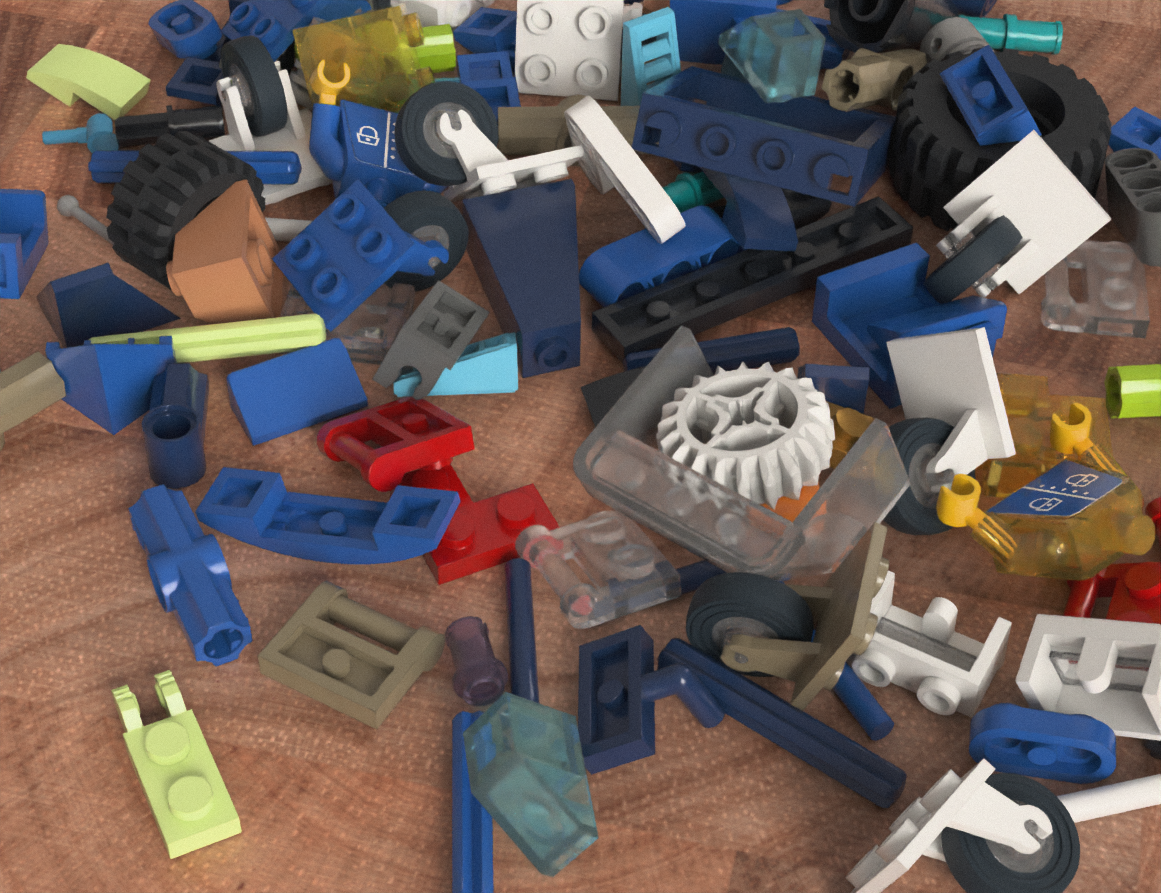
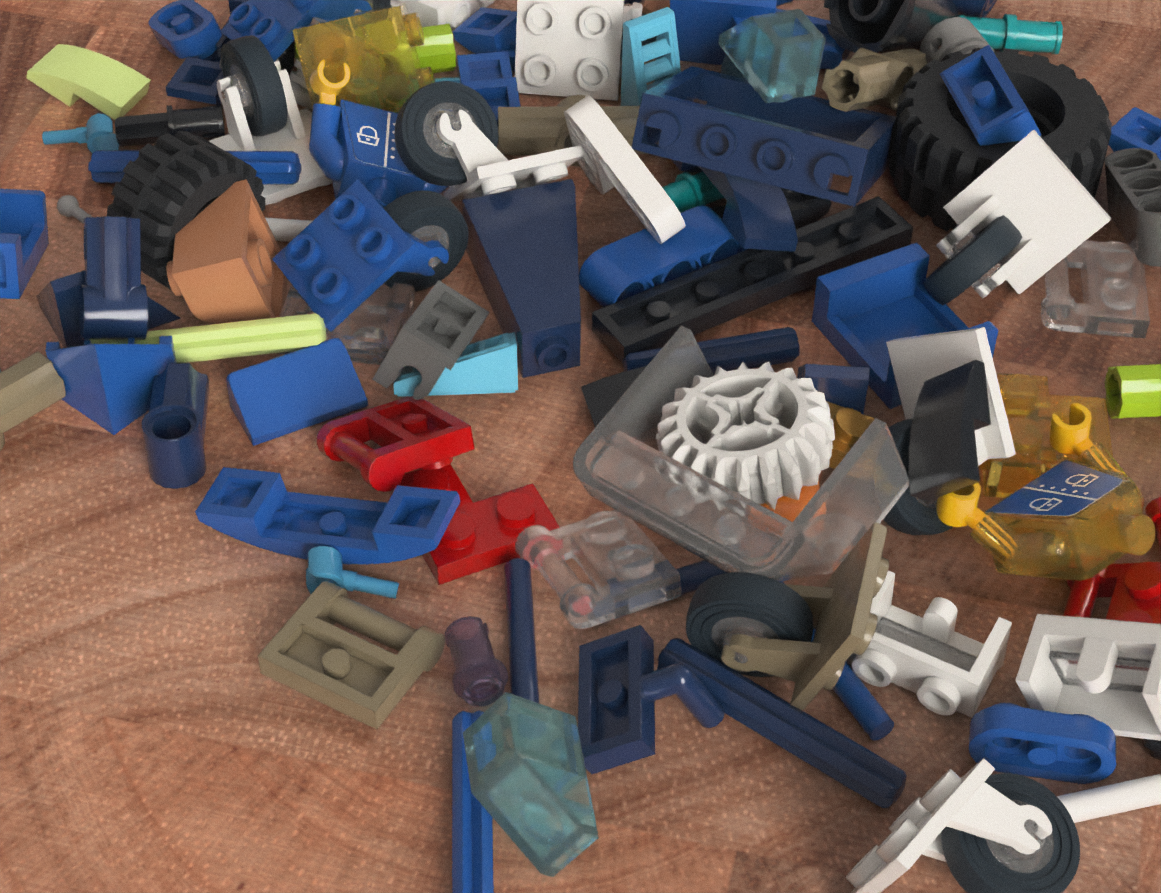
(112, 299): none -> dark blue piece
(176, 771): yellowish green hinge -> none
(190, 575): blue piece -> none
(327, 565): none -> dark azure hand
(939, 319): blue slope -> none
(944, 431): none -> black slope

